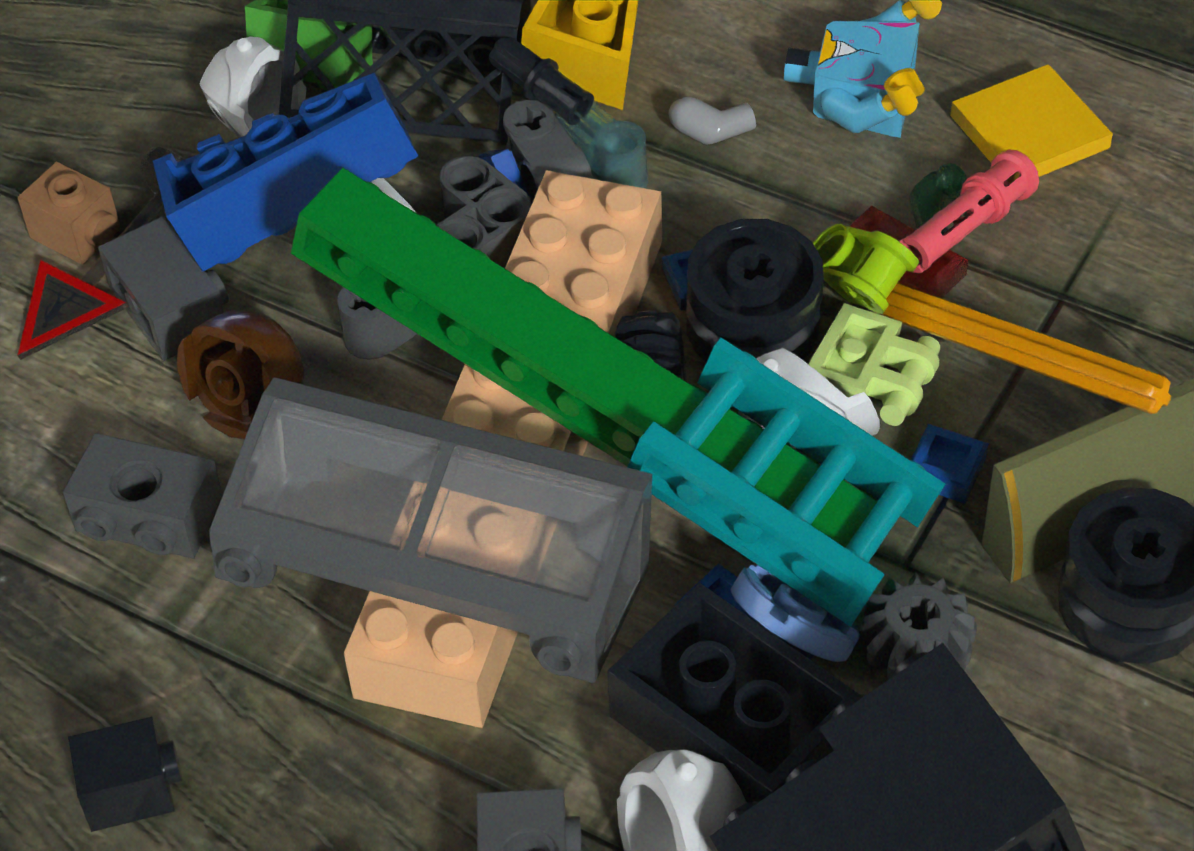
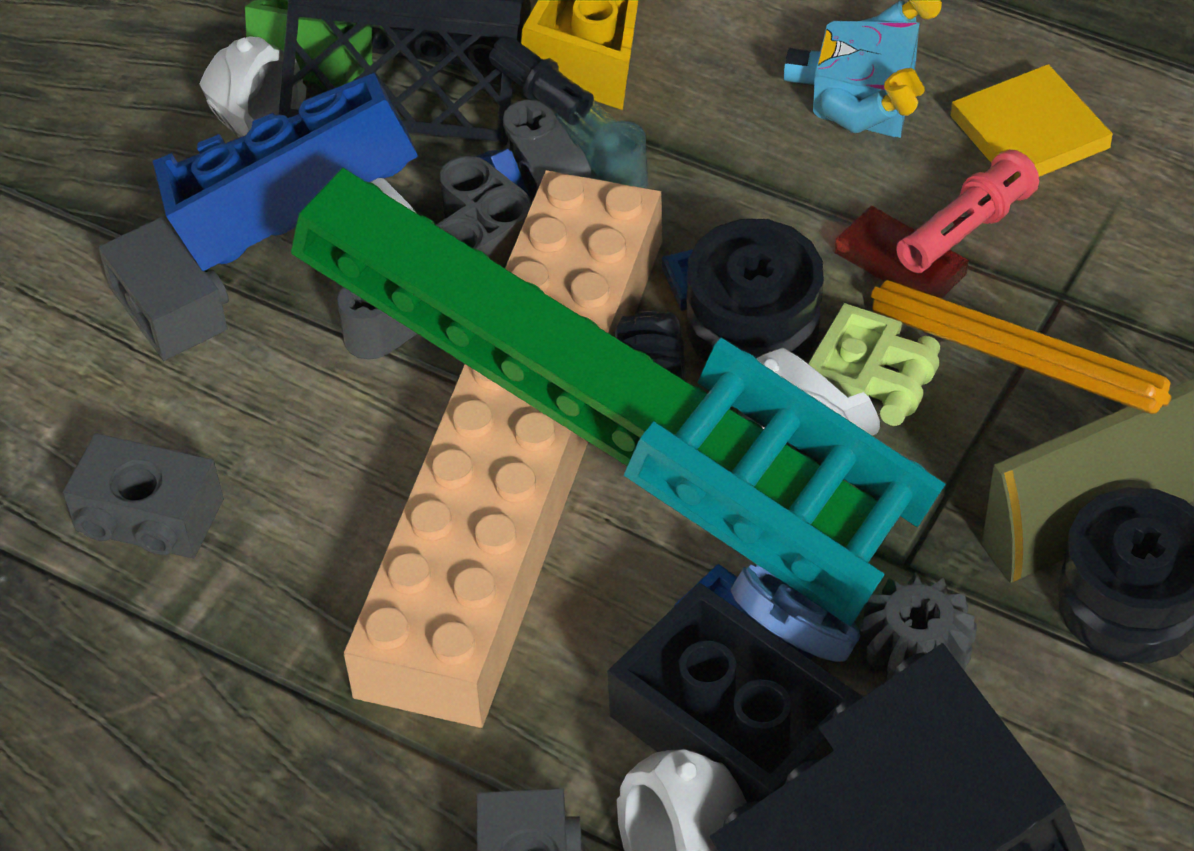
(67, 304): piece -> none
(69, 212): medium nougat brick -> none
(124, 773): black brick -> none
(231, 365): reddish brown cylinder -> none
(438, 520): windscreen -> none
(709, 124): light grey arm -> none
(863, 264): lime piece -> none
(936, 192): clear green arm -> none
(951, 459): blue tile -> none

